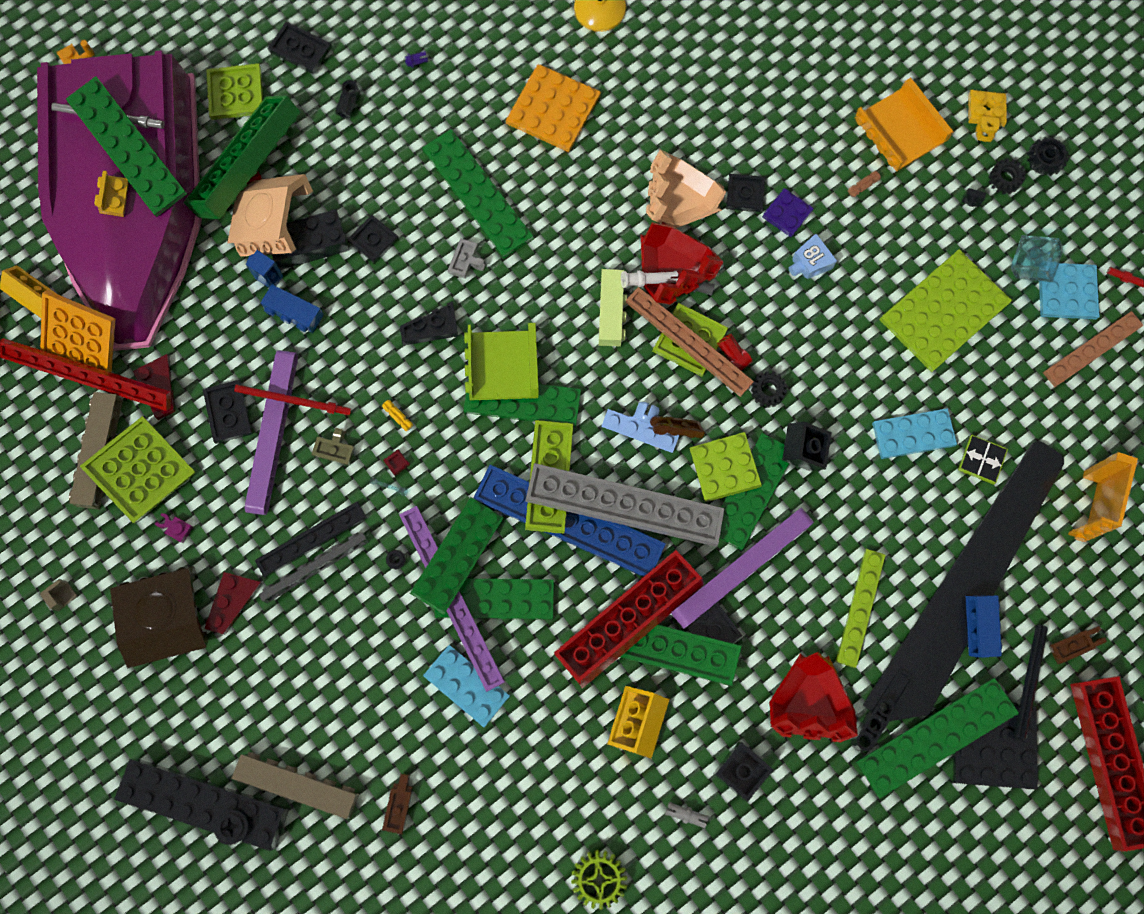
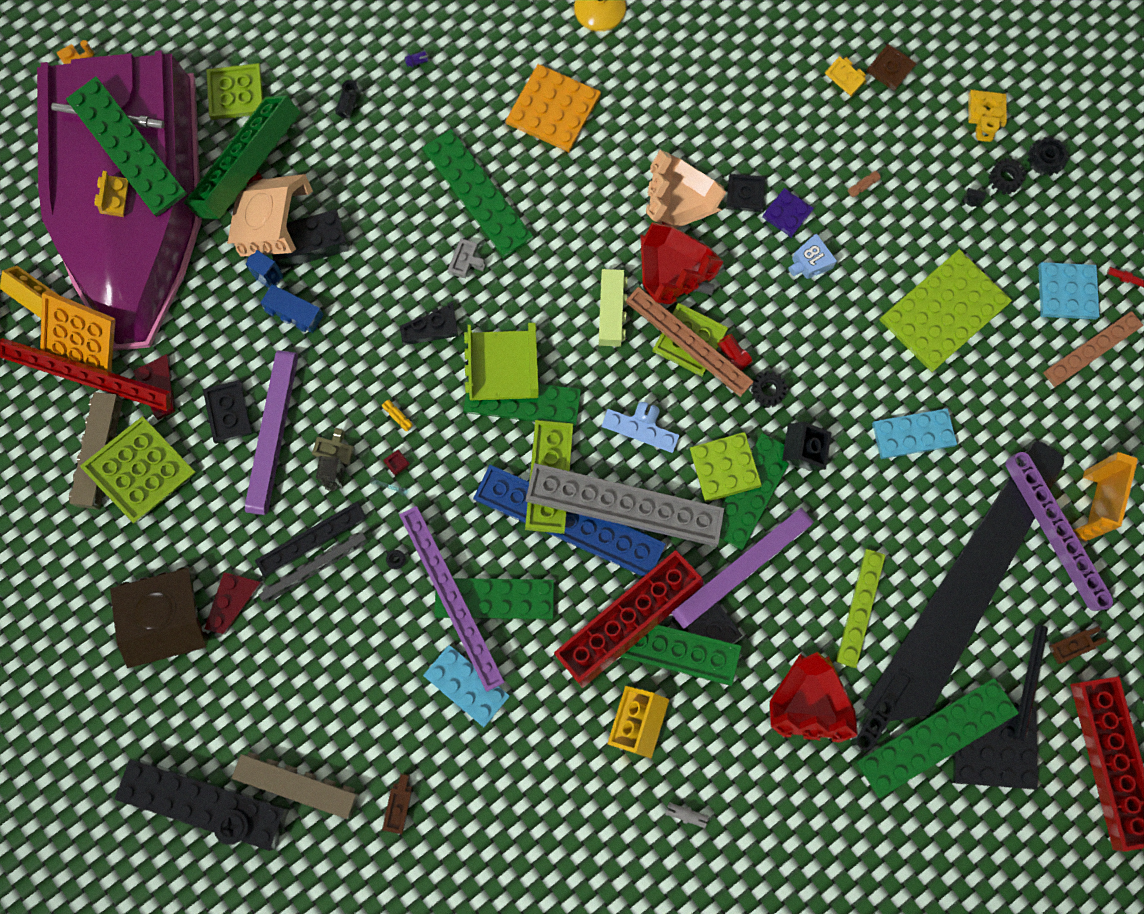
(58, 595): dark tan panel -> none
(176, 528): magenta plate -> none
(299, 47): black plate -> none
(330, 407): red bar -> none
(330, 473): none -> clear smoke brick
(373, 239): black tile -> none
(456, 556): green plate -> none
(608, 879): lime gear -> none
(640, 278): white pin -> none
(677, 426): reddish brown hinge -> none
(743, 771): black brick -> none
(846, 76): none -> yellow bracket
(891, 67): none -> reddish brown plate
(904, 125): light orange panel -> none
(982, 459): black tile -> none
(983, 626): blue brick -> none
(1037, 258): clear light blue brick -> none
(1067, 536): none -> medium lavender beam

